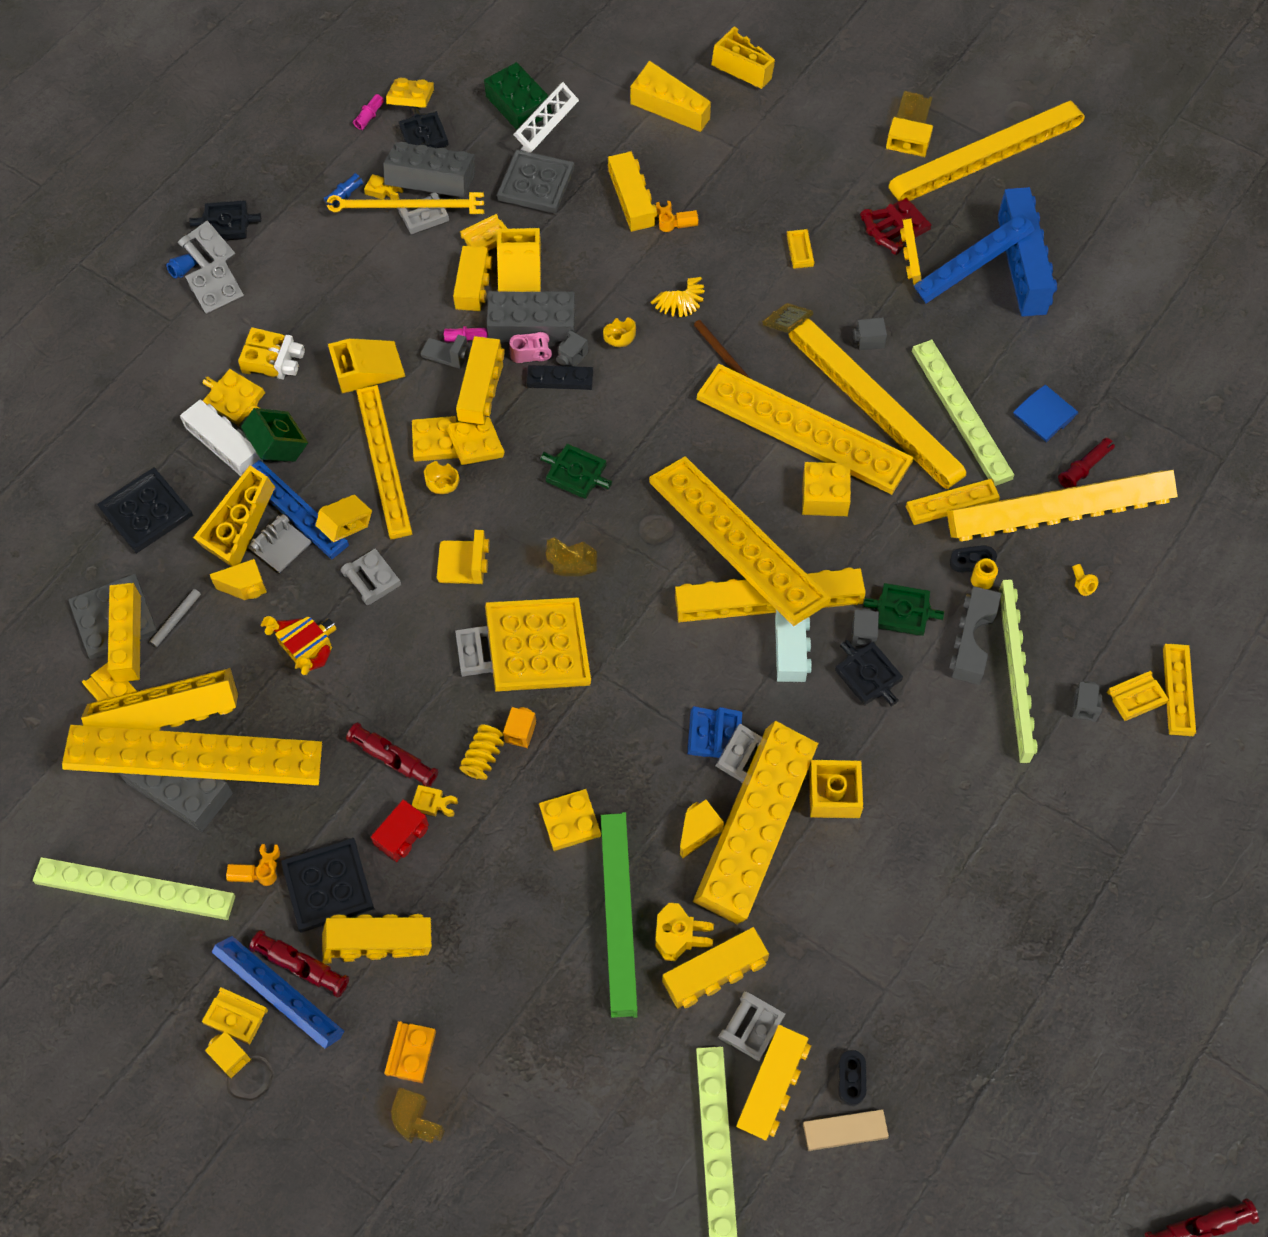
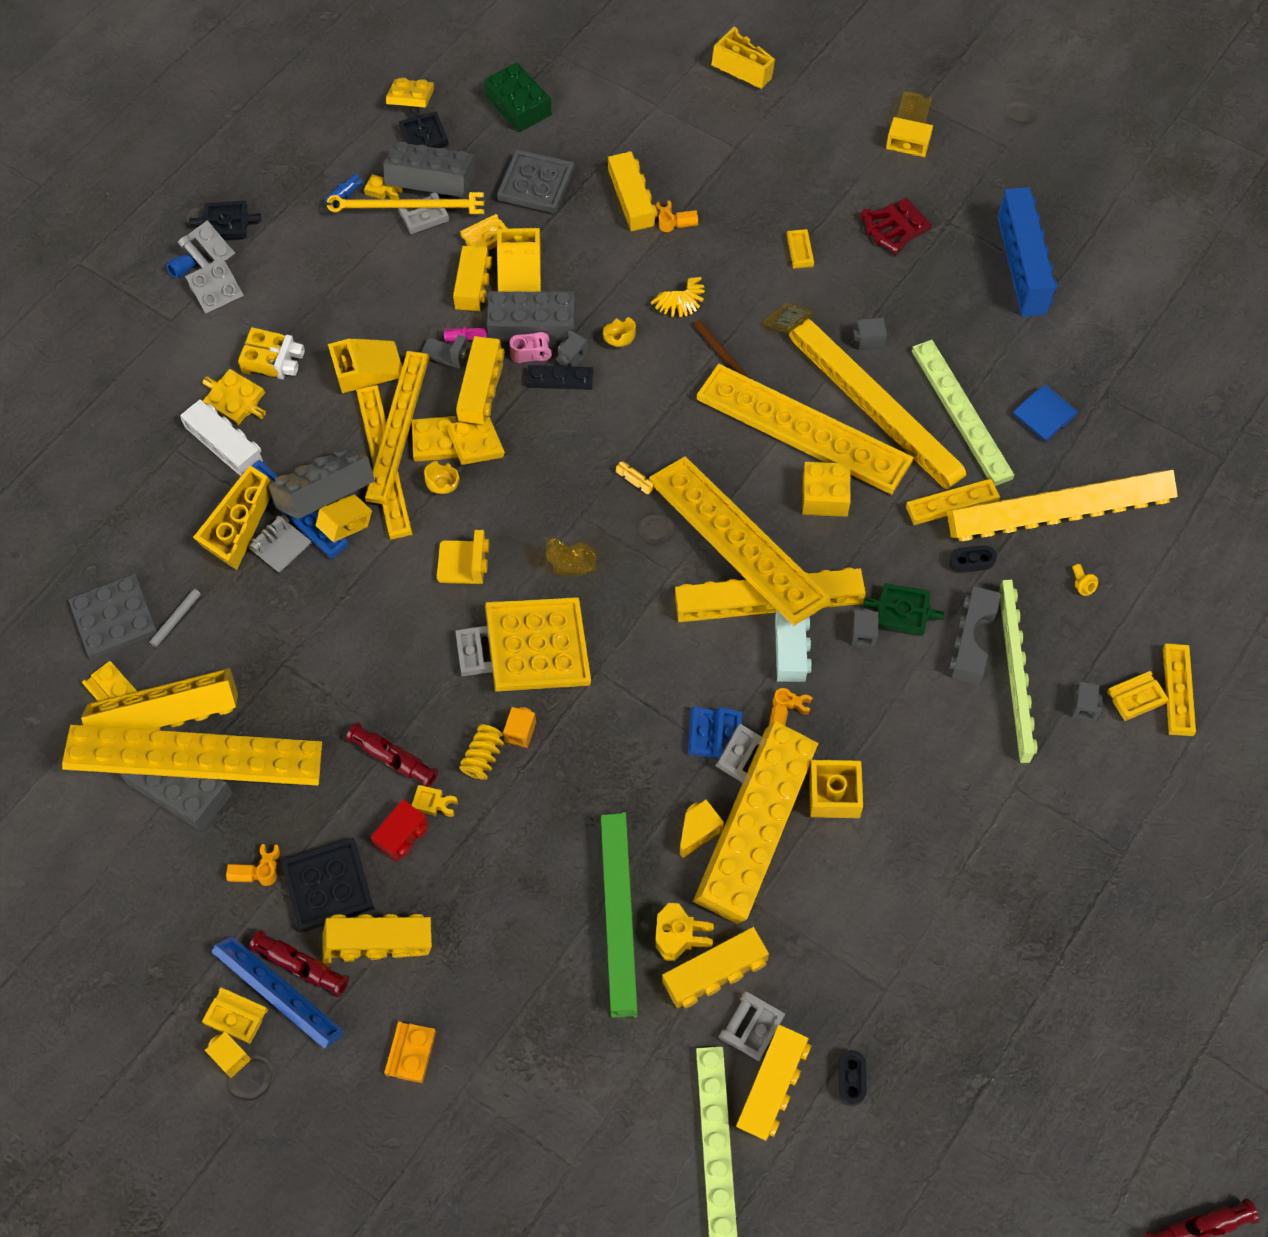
(124, 632): yellow brick -> none
(134, 888): yellowish green plate -> none
(145, 510): black plate -> none
(240, 580): yellow slope -> none
(274, 435): dark green brick -> none
(302, 640): torso -> none
(321, 482): none -> dark grey brick
(368, 112): dark pink axle -> none
(376, 571): light grey plate -> none
(397, 428): none -> yellow tile
(407, 1116): clear yellow brick -> none
(549, 120): white fence -> none
(569, 819): yellow plate -> none
(576, 471): dark green plate -> none
(634, 477): none -> yellow axle
(669, 98): yellow wedge -> none
(786, 700): none -> light orange bar
(845, 1130): tan tile -> none
(869, 673): black plate -> none
(910, 251): yellow plate -> none
(974, 257): blue plate -> none
(984, 574): yellow brick -> none
(986, 151): yellow beam -> none
(1080, 468): dark red pin -> none

